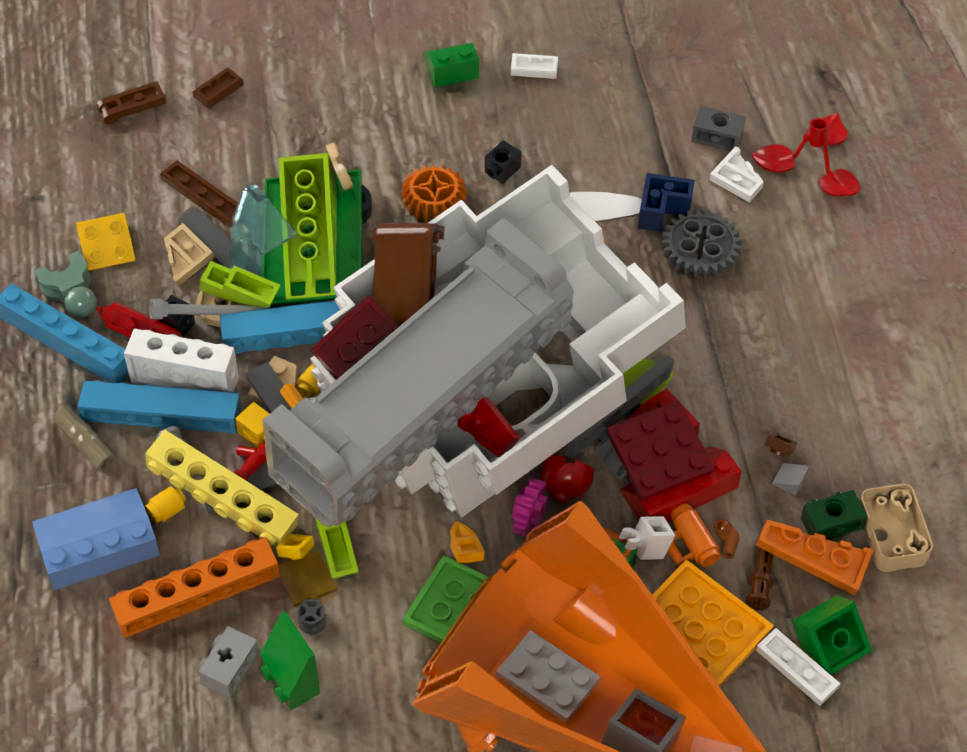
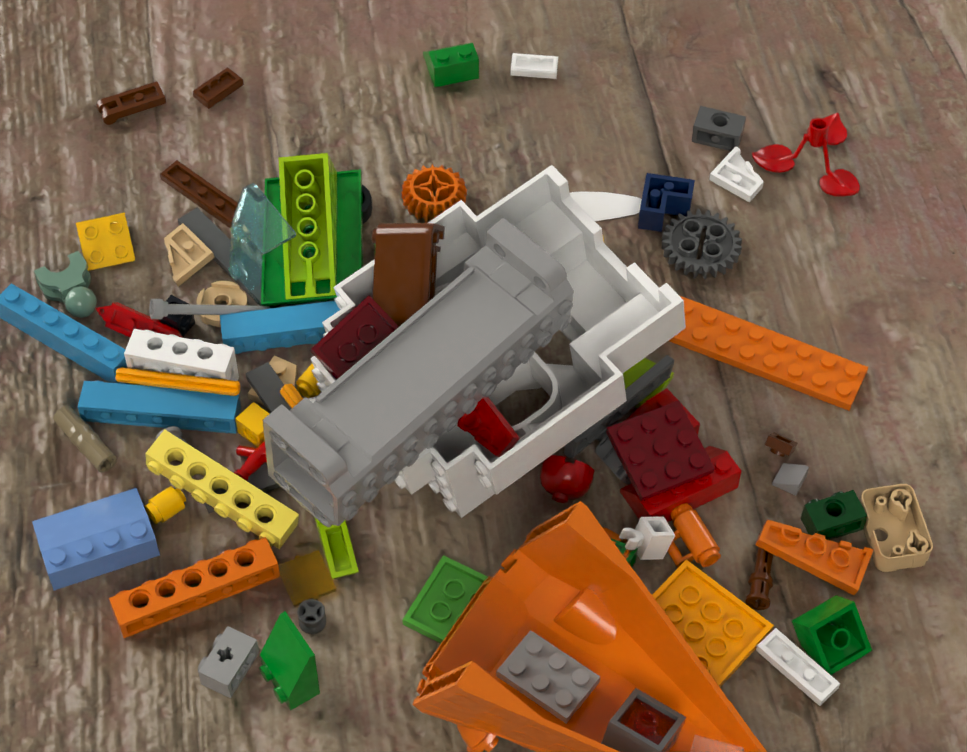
(178, 381): none -> light orange axle
(238, 285): lime slope -> none
(295, 546): yellow plate -> none
(339, 166): tan tile -> none
(465, 544): light orange plate -> none
(502, 162): black brick -> none
(529, 507): dark pink gear -> none
(729, 537): dark orange arm -> none
(770, 355): none -> orange plate

